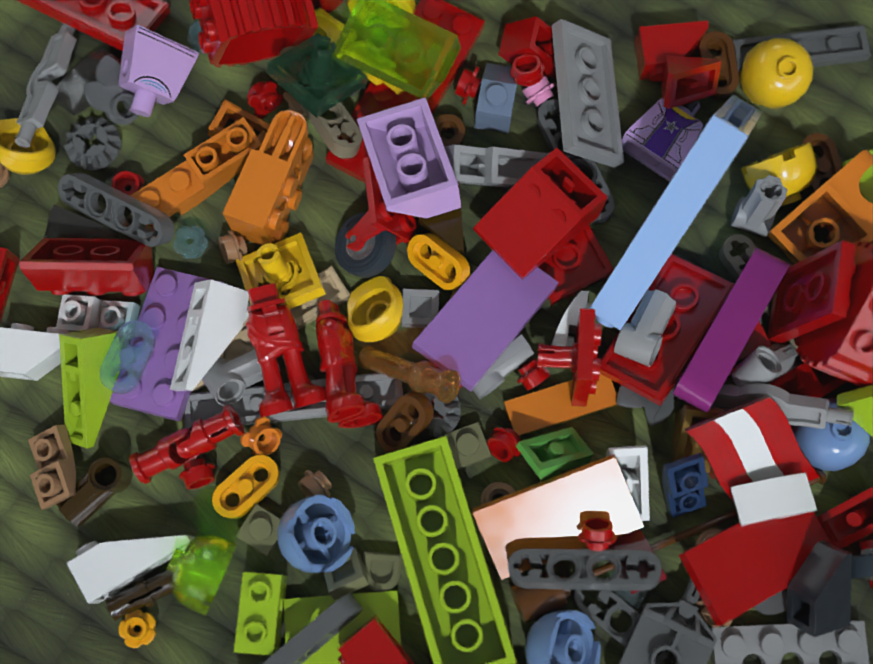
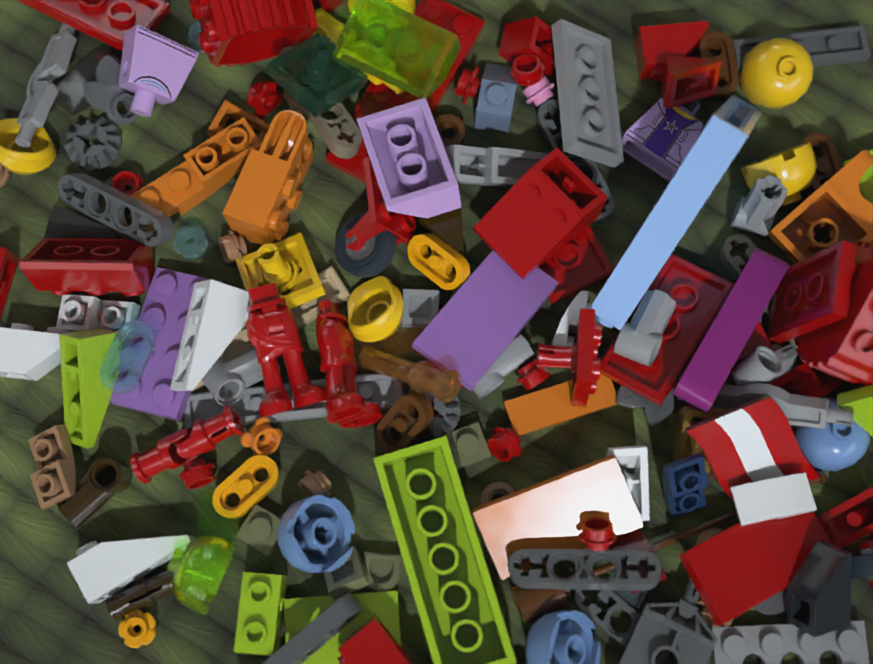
(555, 452): bright green slope -> none

